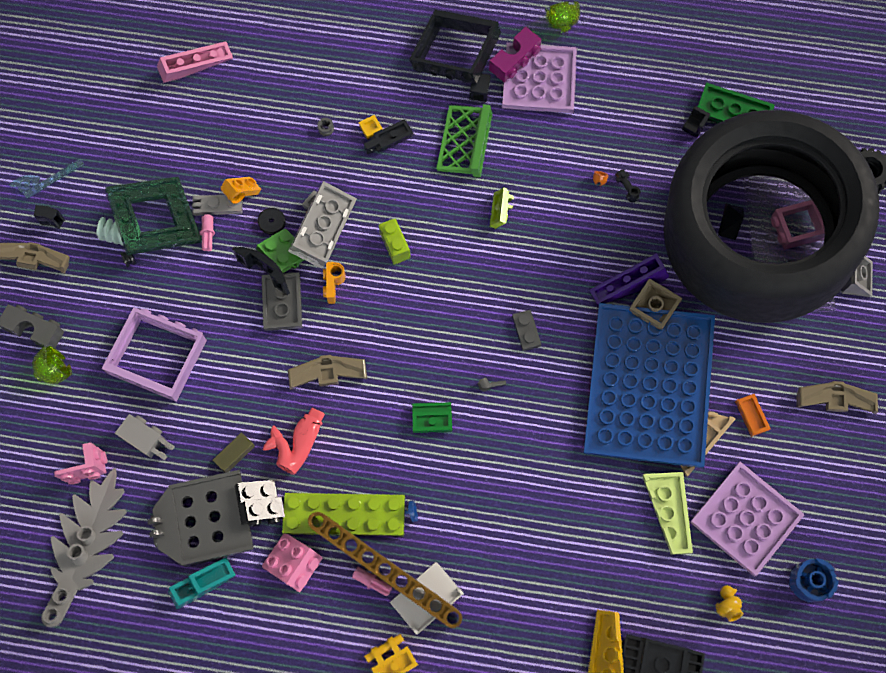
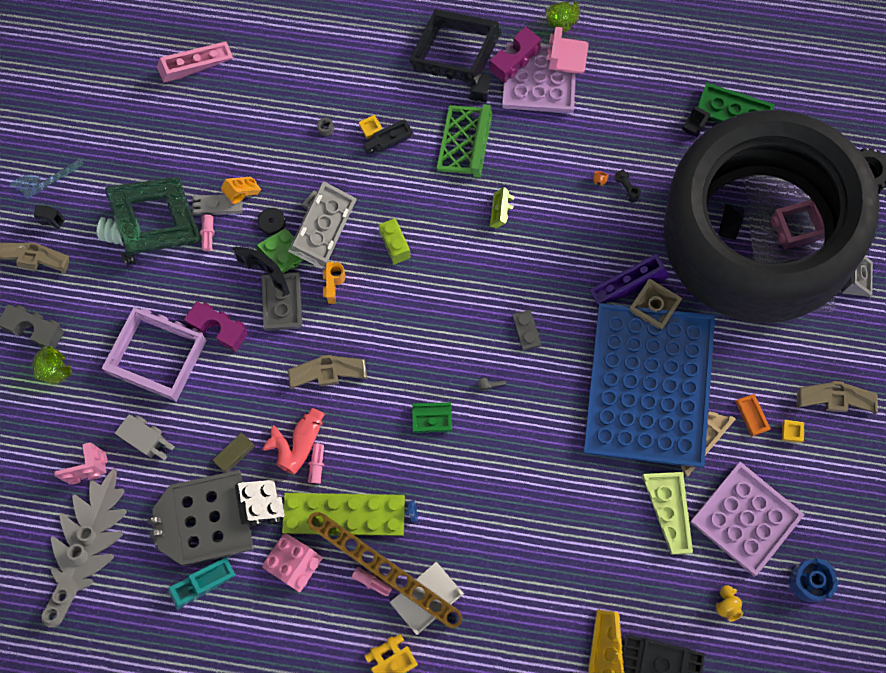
(203, 316): none -> magenta arch
(316, 464): none -> bright pink axle
(567, 54): none -> bright pink bracket
(793, 431): none -> yellow plate

